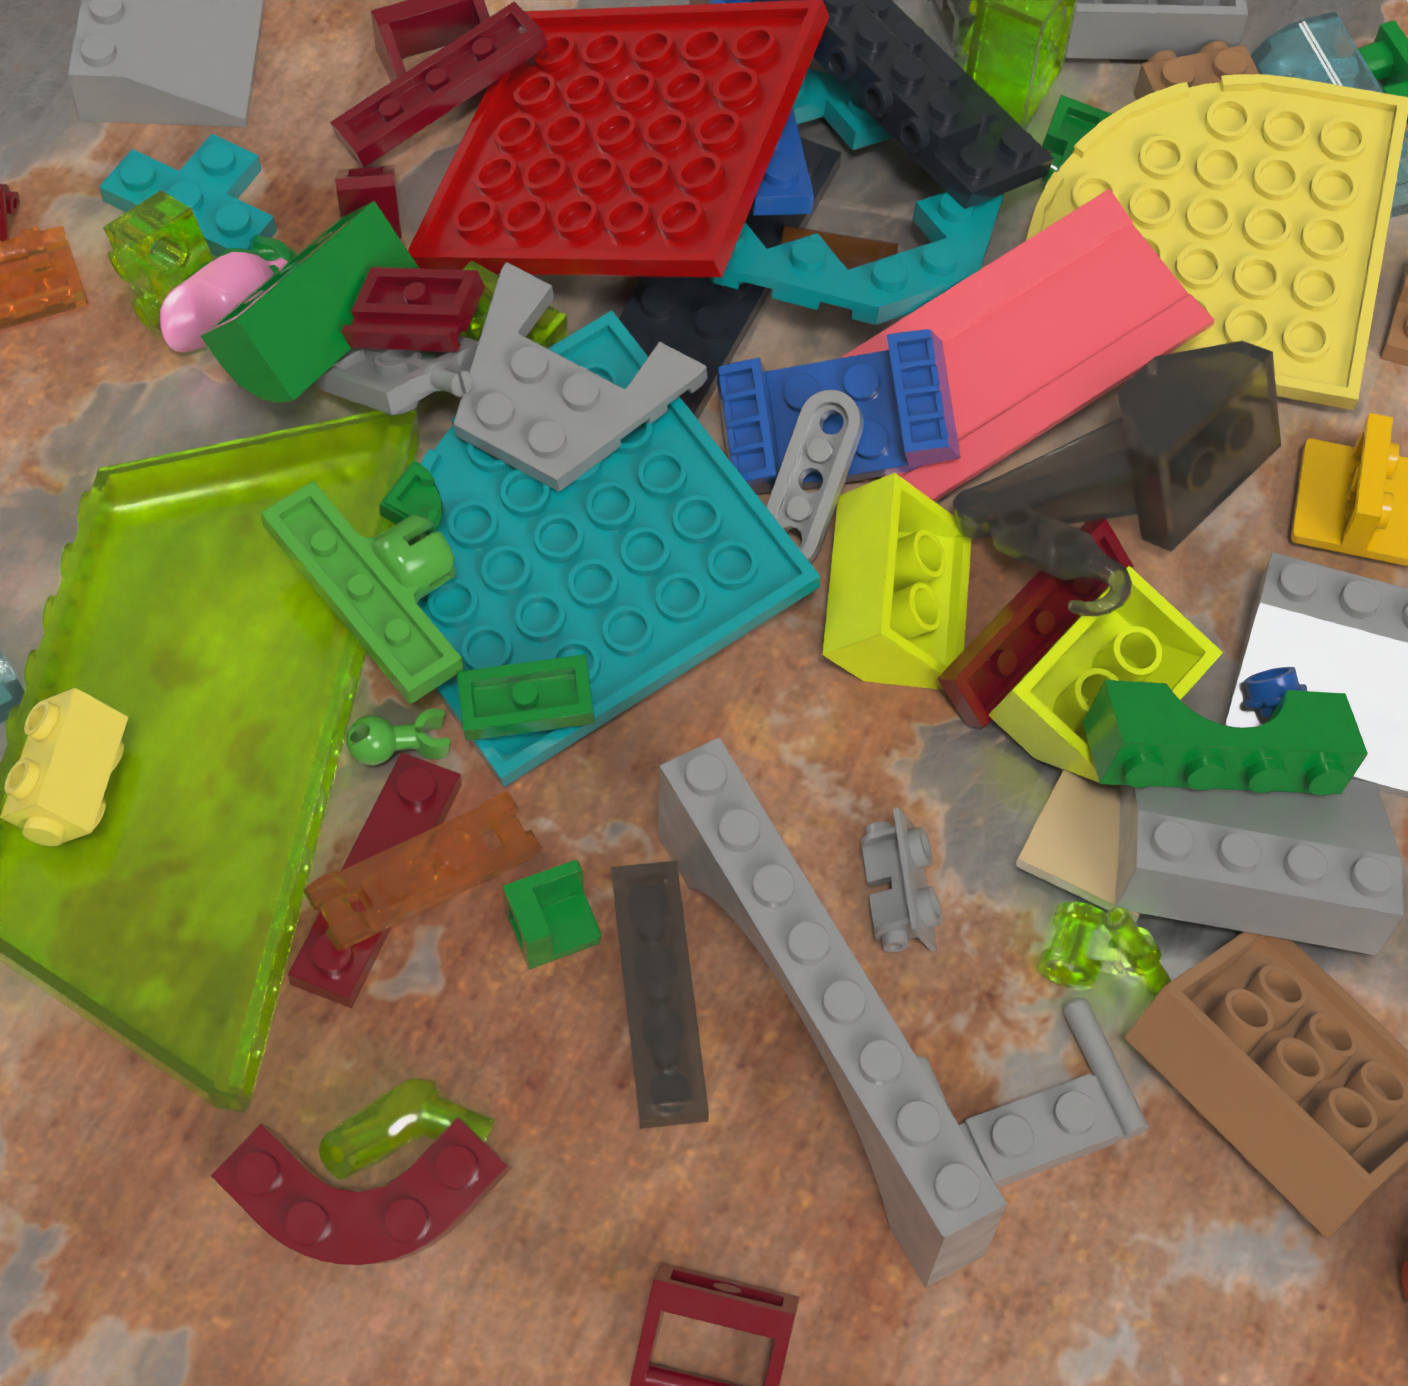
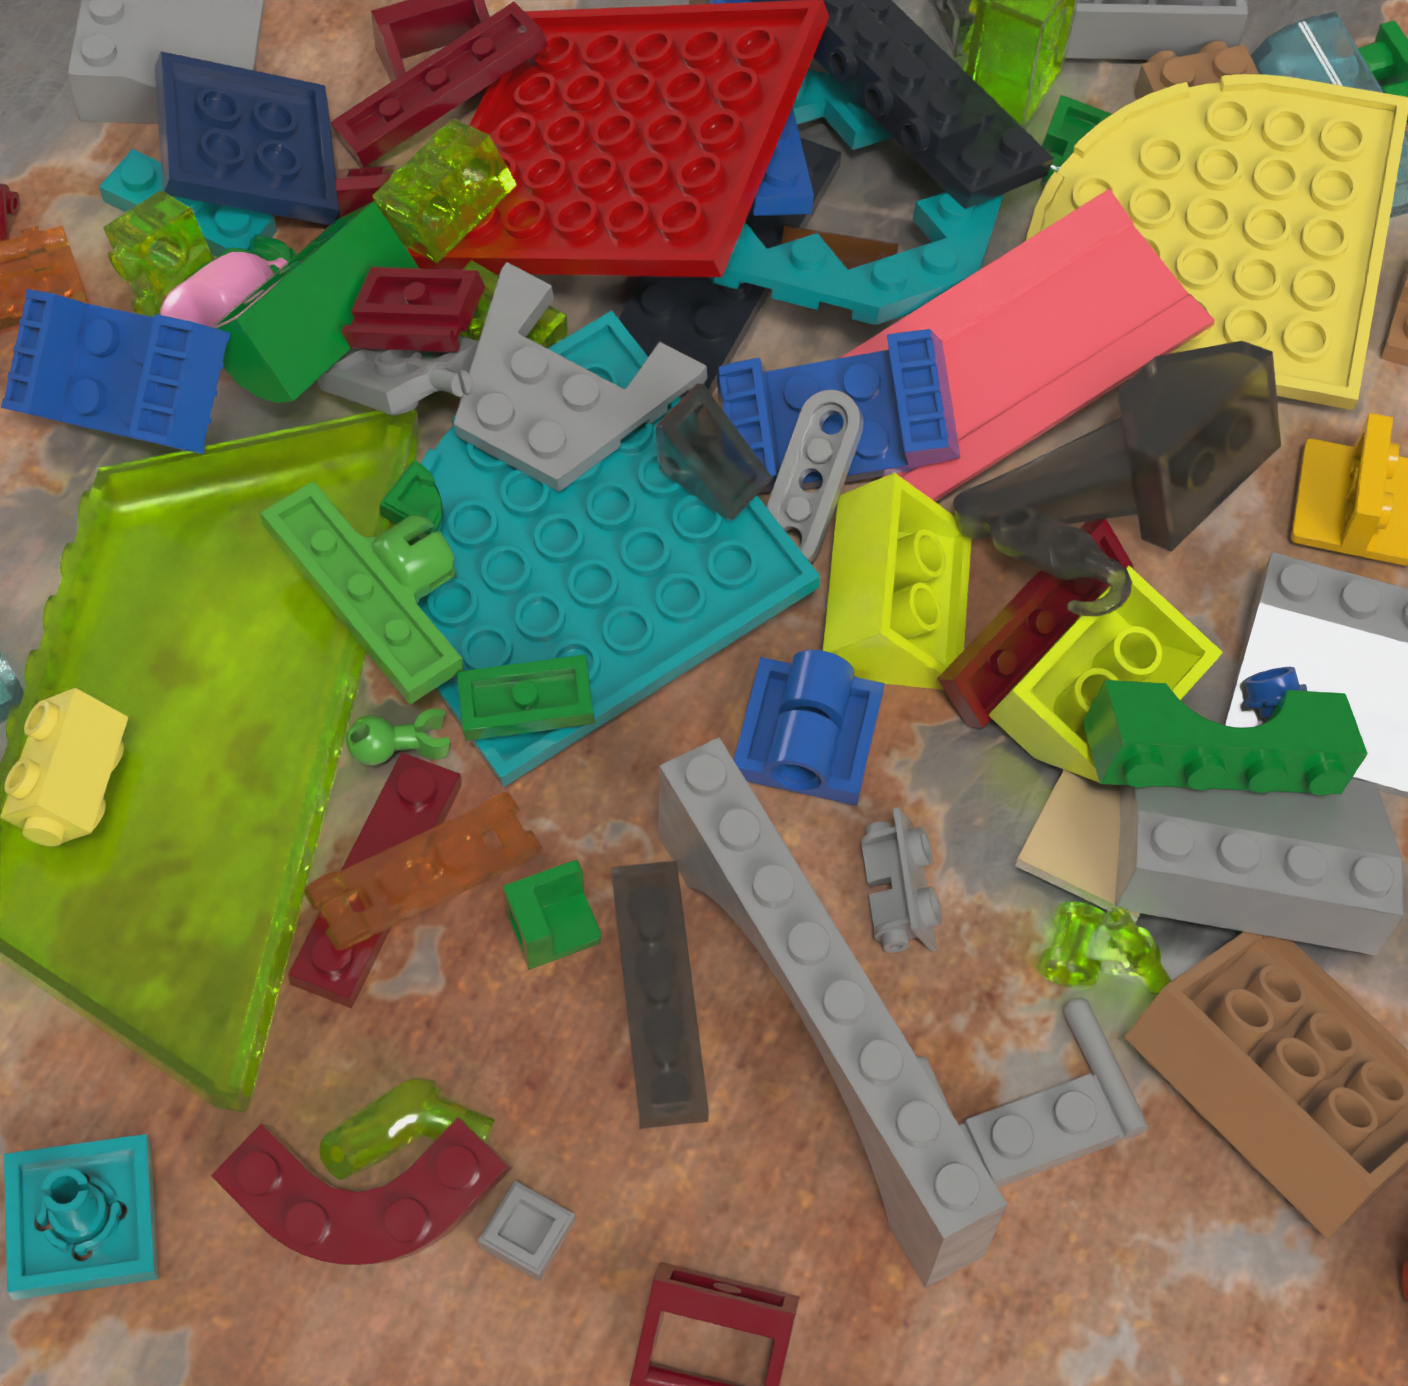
(55, 1188): none -> teal plate
(115, 370): none -> blue plate
(245, 139): none -> dark blue plate
(445, 189): none -> clear neon green brick
(526, 1231): none -> light grey tile
(709, 454): none -> clear smoke slope
(809, 726): none -> blue plate

